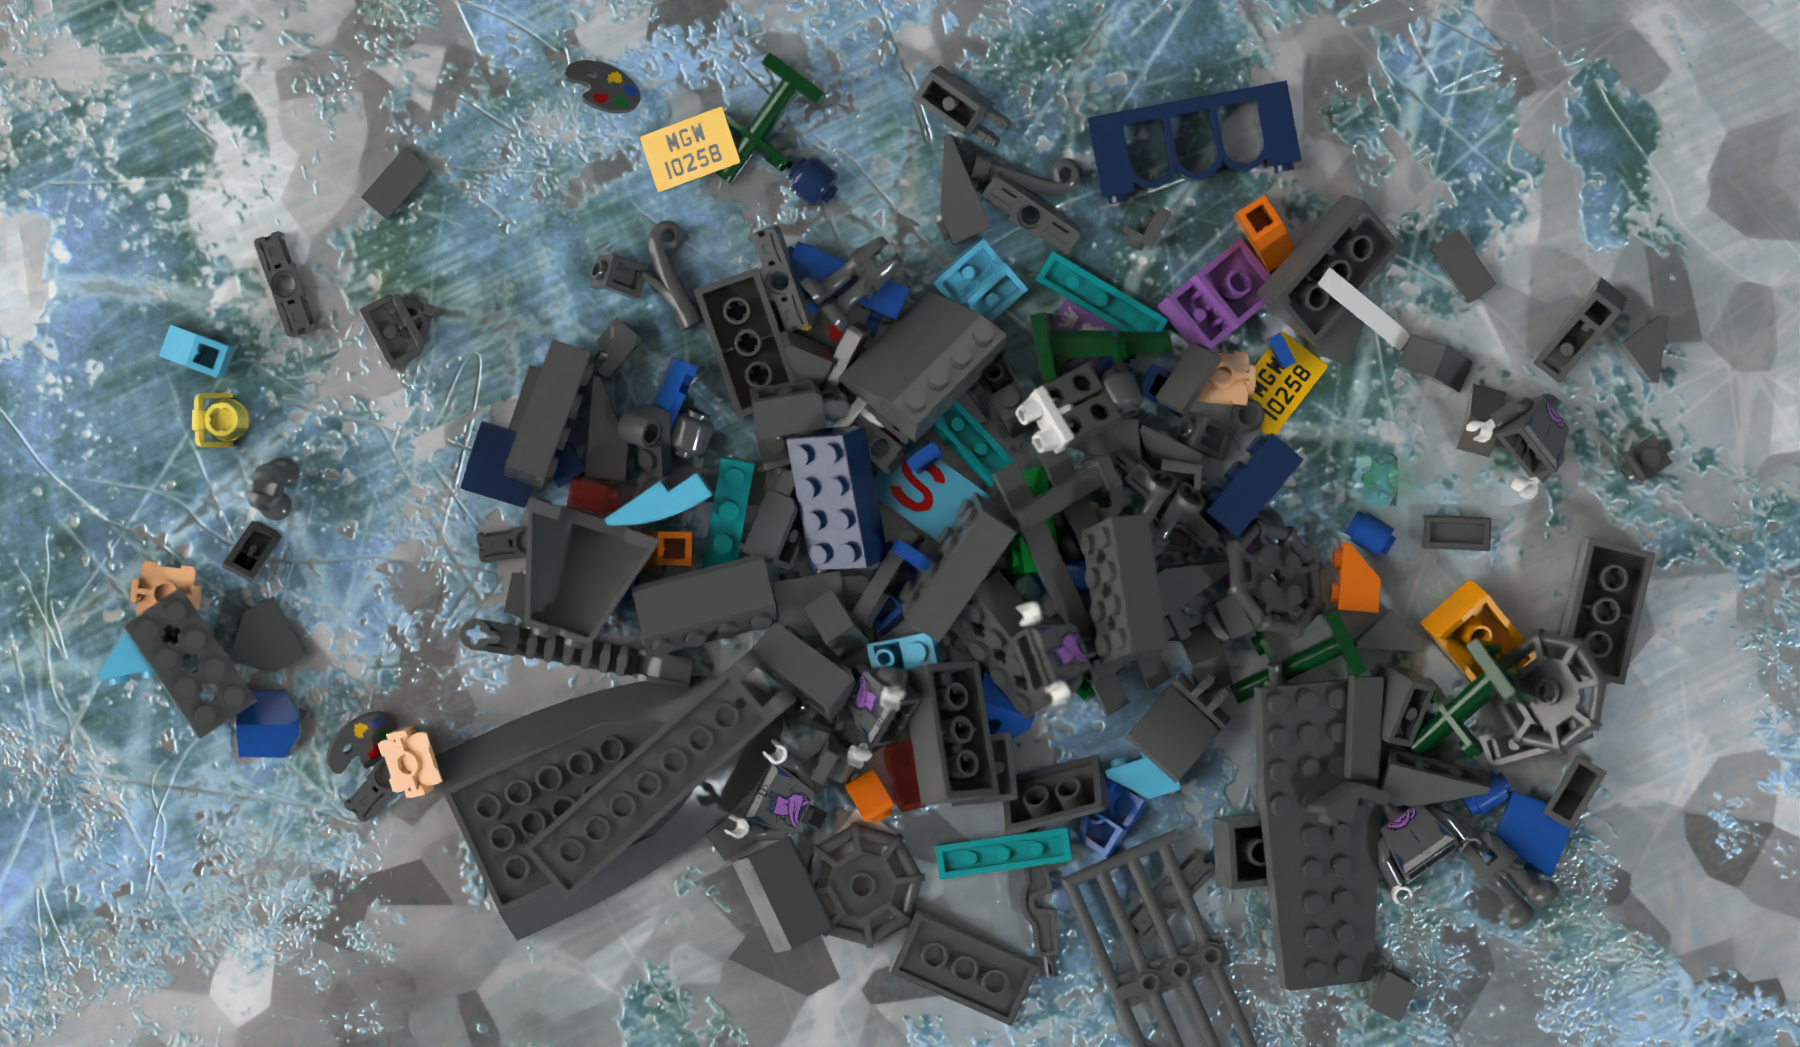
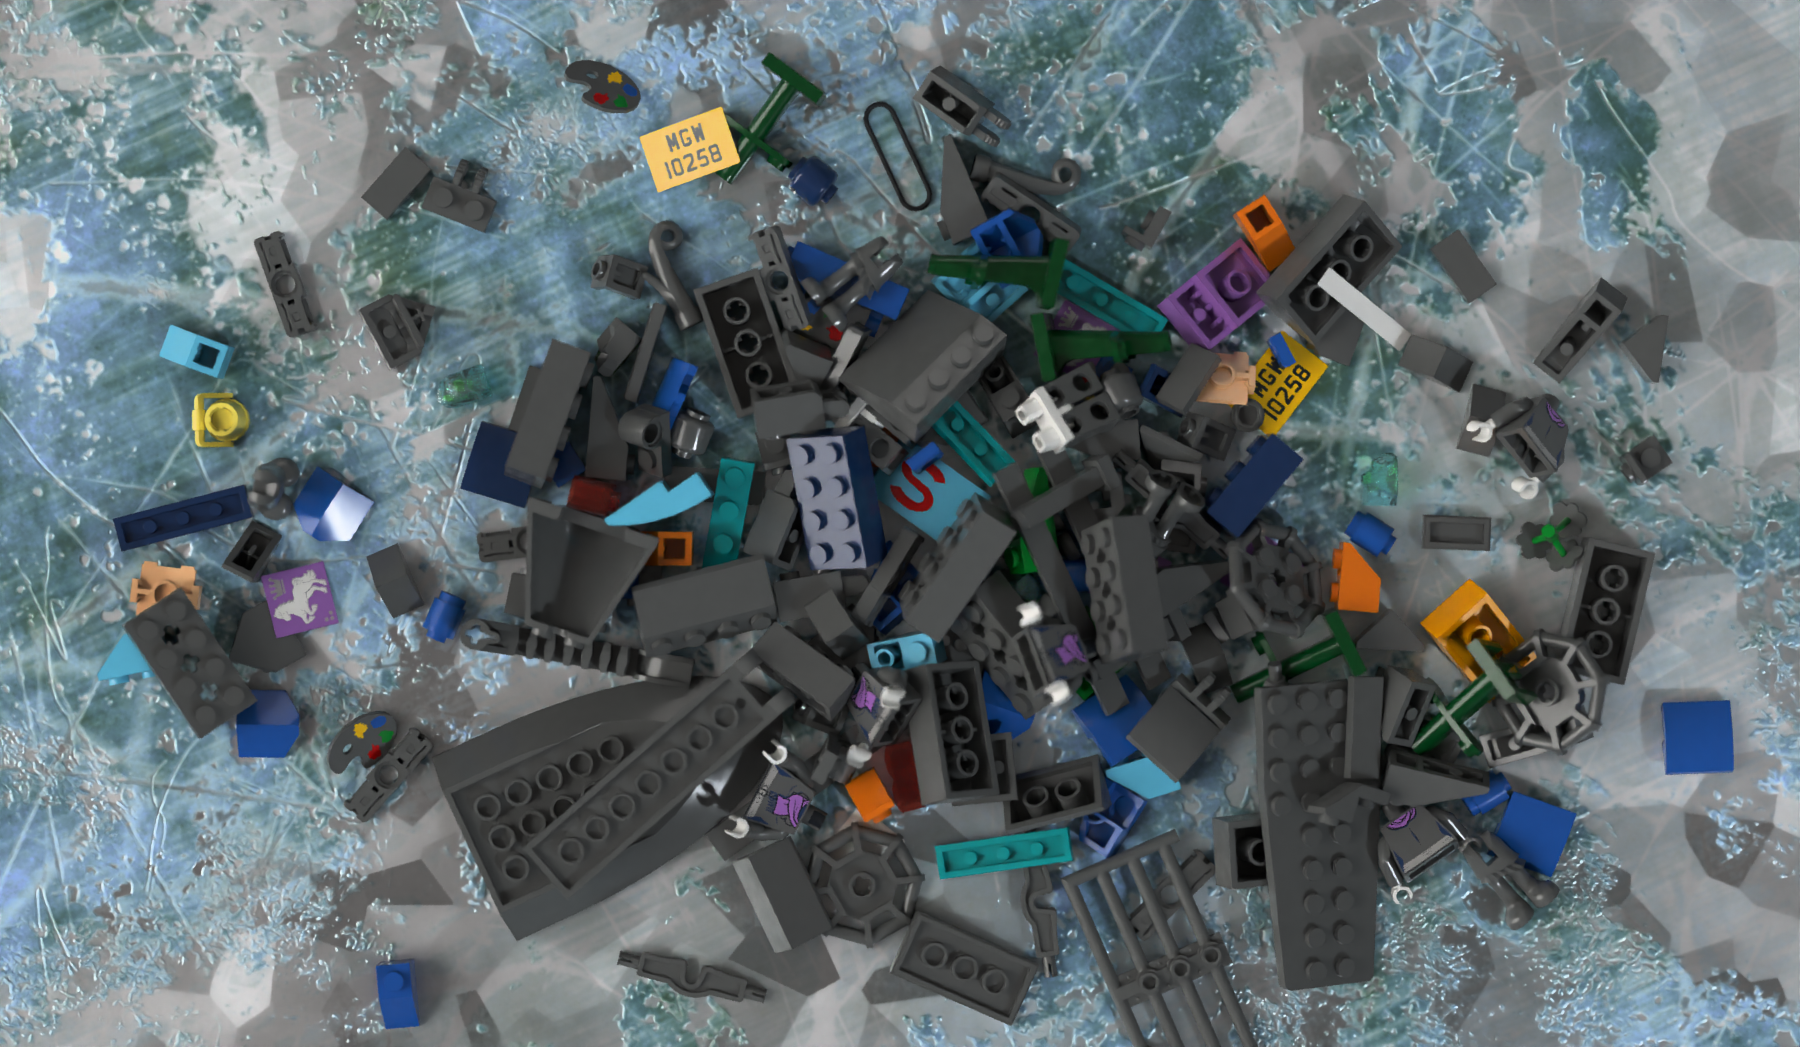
(183, 518): none -> dark blue plate
(299, 599): none -> medium lavender sticker
(330, 507): none -> slope
(394, 581): none -> dark grey slope
(398, 993): none -> blue slope
(410, 761): light nougat piece -> none
(444, 616): none -> blue brick
(459, 203): none -> dark grey hinge
(464, 388): none -> clear light blue rock
(645, 352): none -> dark grey tile
(674, 970): none -> dark grey piece
(885, 163): none -> black piece
(911, 555): blue tile -> none
(1009, 235): none -> blue slope
(1036, 272): none -> dark green piece
(1111, 730): none -> blue slope
(1274, 122): dark blue fence -> none
(1392, 993): dark grey brick -> none
(1539, 538): none -> dark grey plant
(1574, 792): dark grey slope -> none
(1697, 737): none -> blue slope

